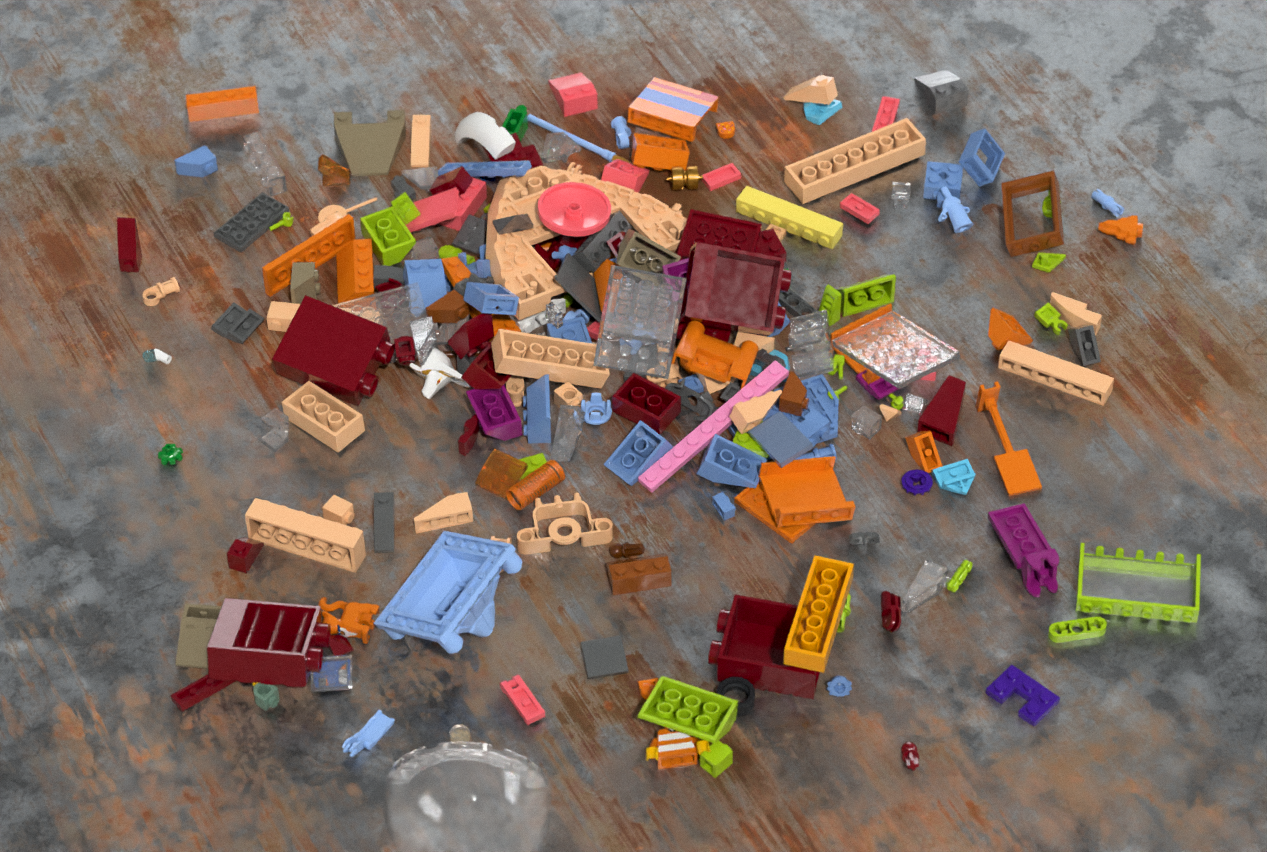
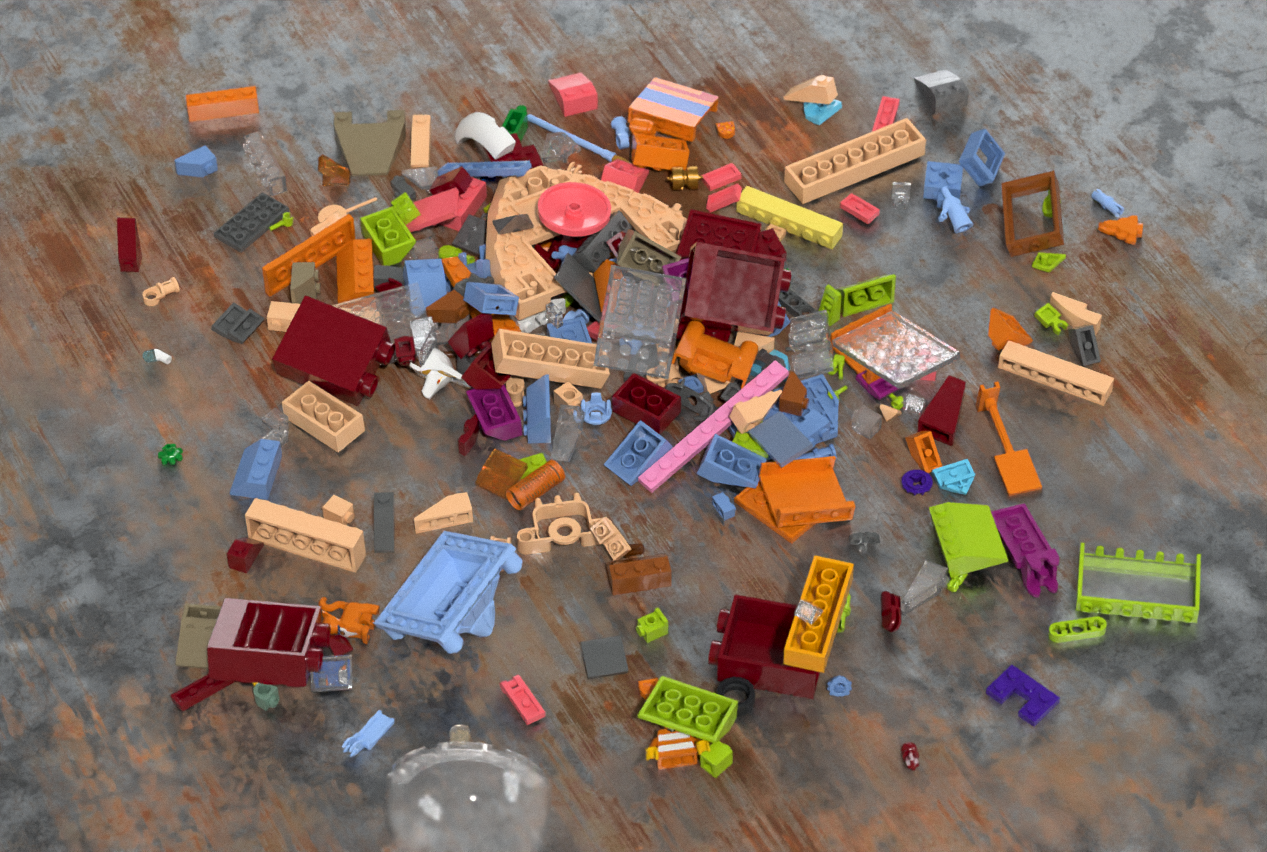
(257, 469): none -> medium blue slope
(612, 539): none -> light nougat slope
(643, 126): none -> orange brick
(652, 626): none -> lime brick
(724, 198): none -> coral tile
(807, 611): none -> clear slope
(967, 537): none -> lime slope

